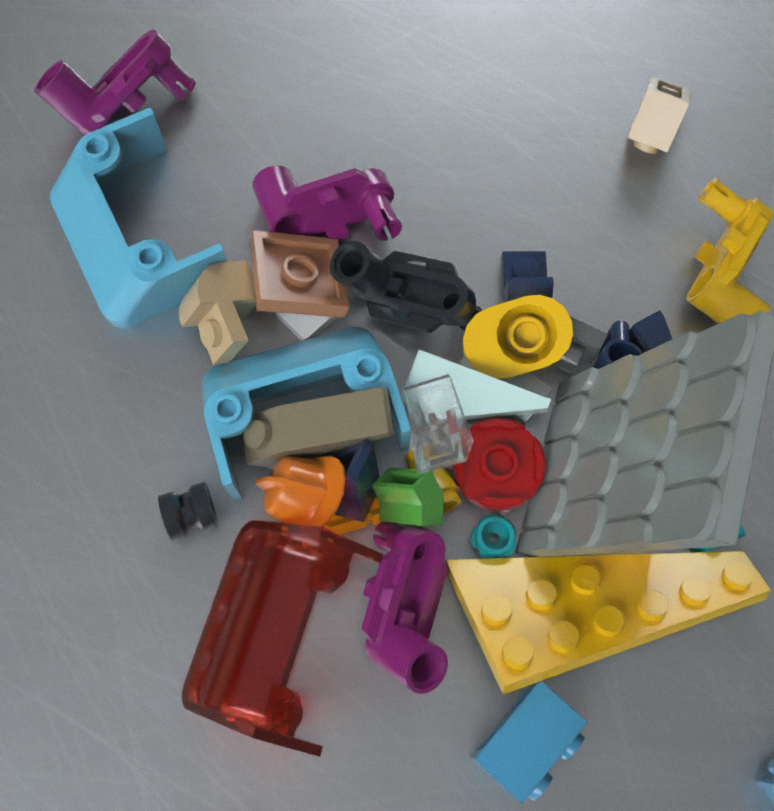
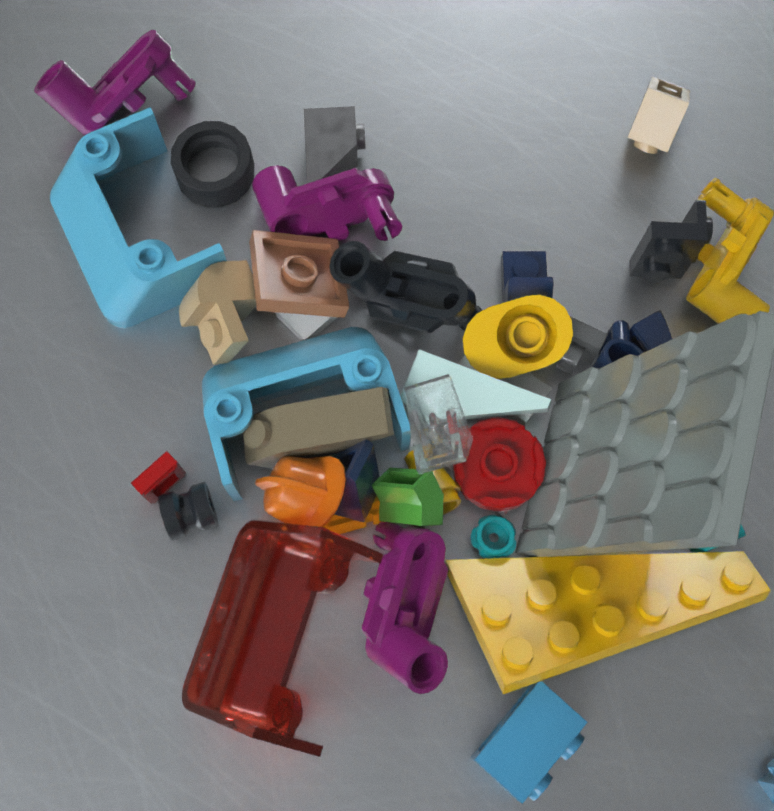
(159, 477): none -> red tile
(205, 136): none -> black tyre
(331, 141): none -> flat silver slope
(672, 246): none -> black bracket

